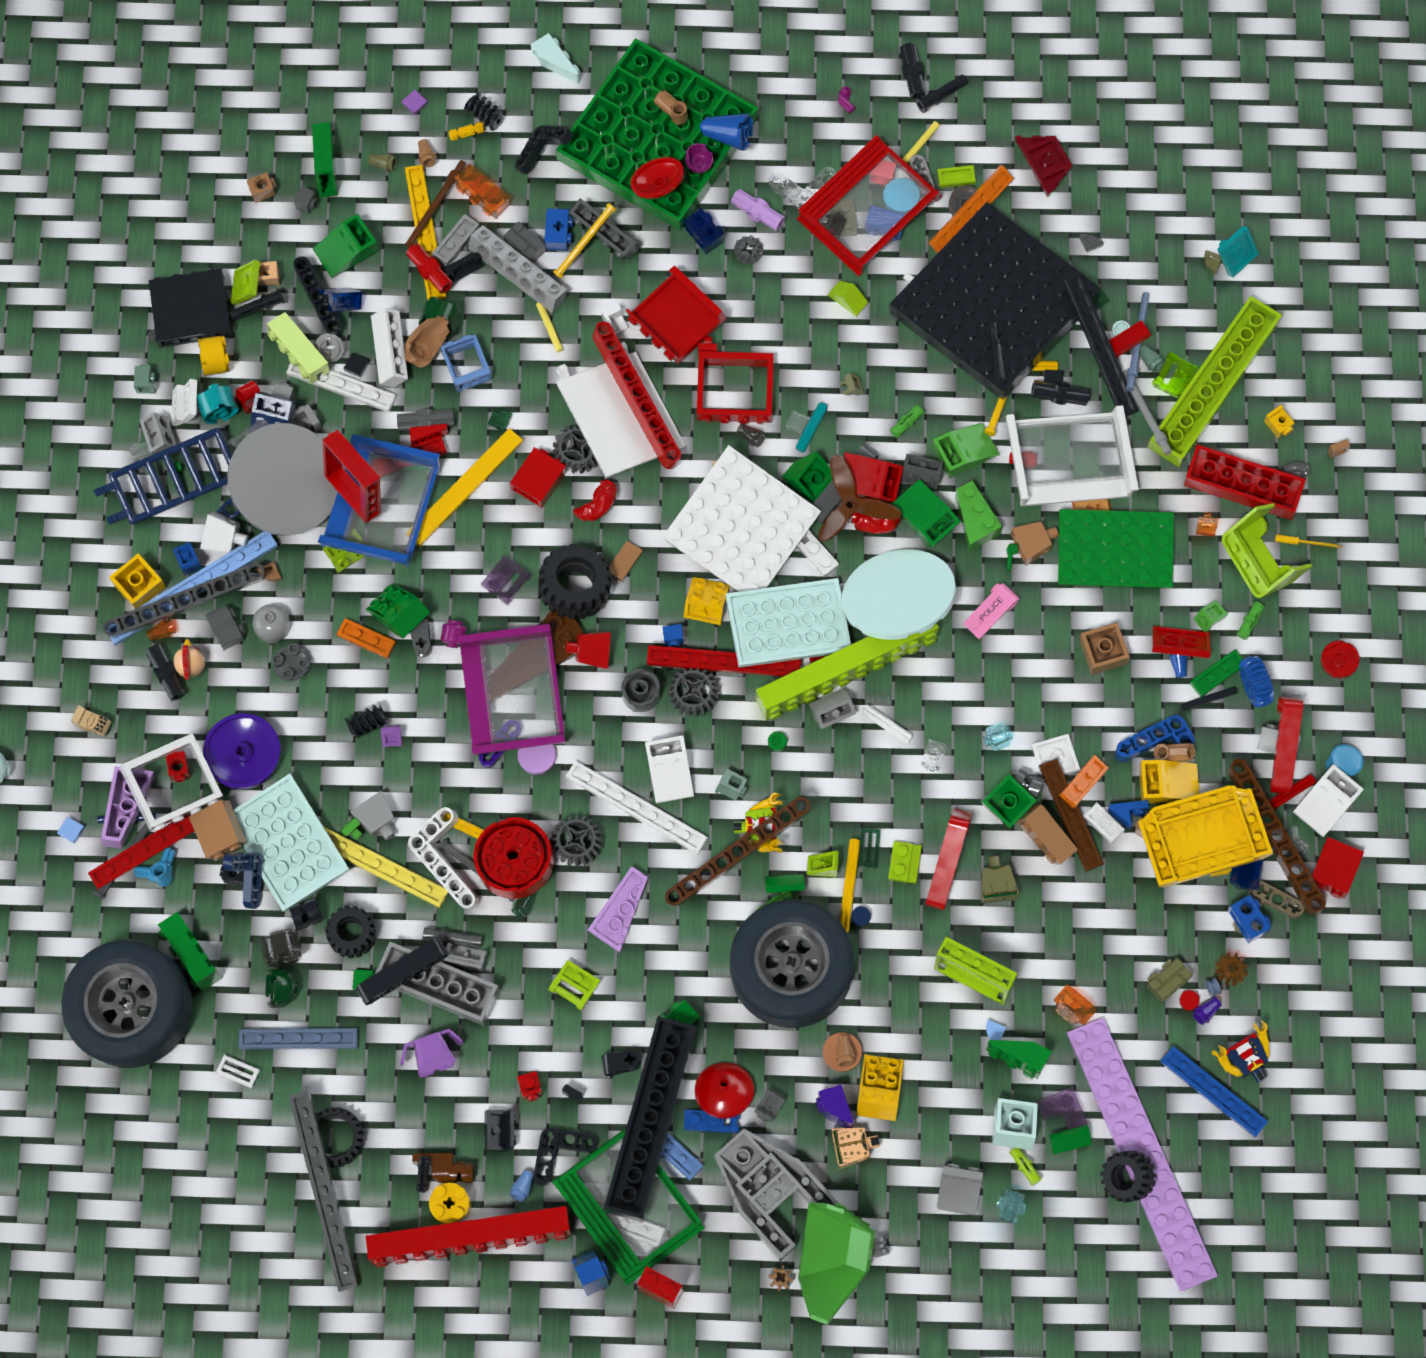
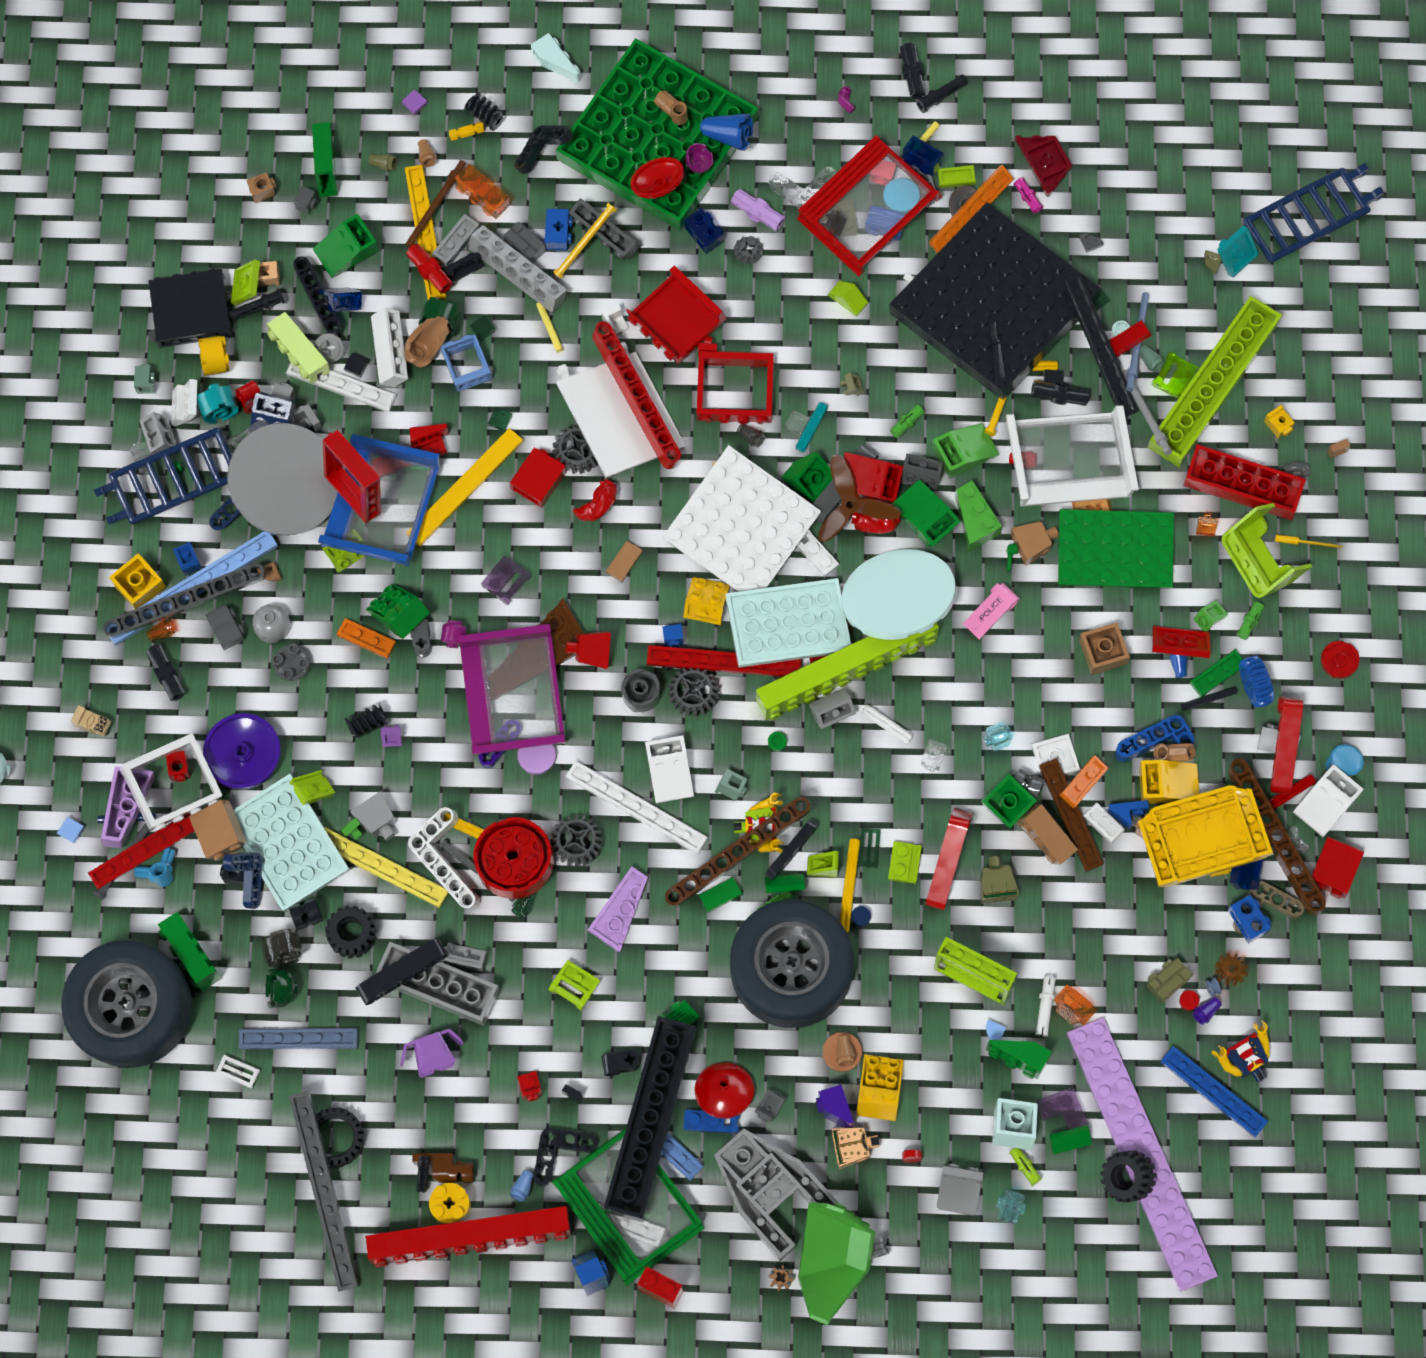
(189, 661): light nougat piece -> none
(222, 533): white torso -> none
(312, 787): none -> lime plate
(360, 976): green tile -> none
(424, 418): dark grey piece -> none
(452, 937): dark grey pin -> none
(482, 328): none -> clear green tile
(499, 1130): black bracket -> none
(579, 560): black tyre -> none
(720, 894): none -> green tile
(791, 850): none -> black beam
(911, 1155): none -> red tile
(922, 156): none -> clear blue brick
(1028, 195): none -> dark pink pin
(1045, 1006): none -> white pin
(1333, 225): none -> dark blue bar

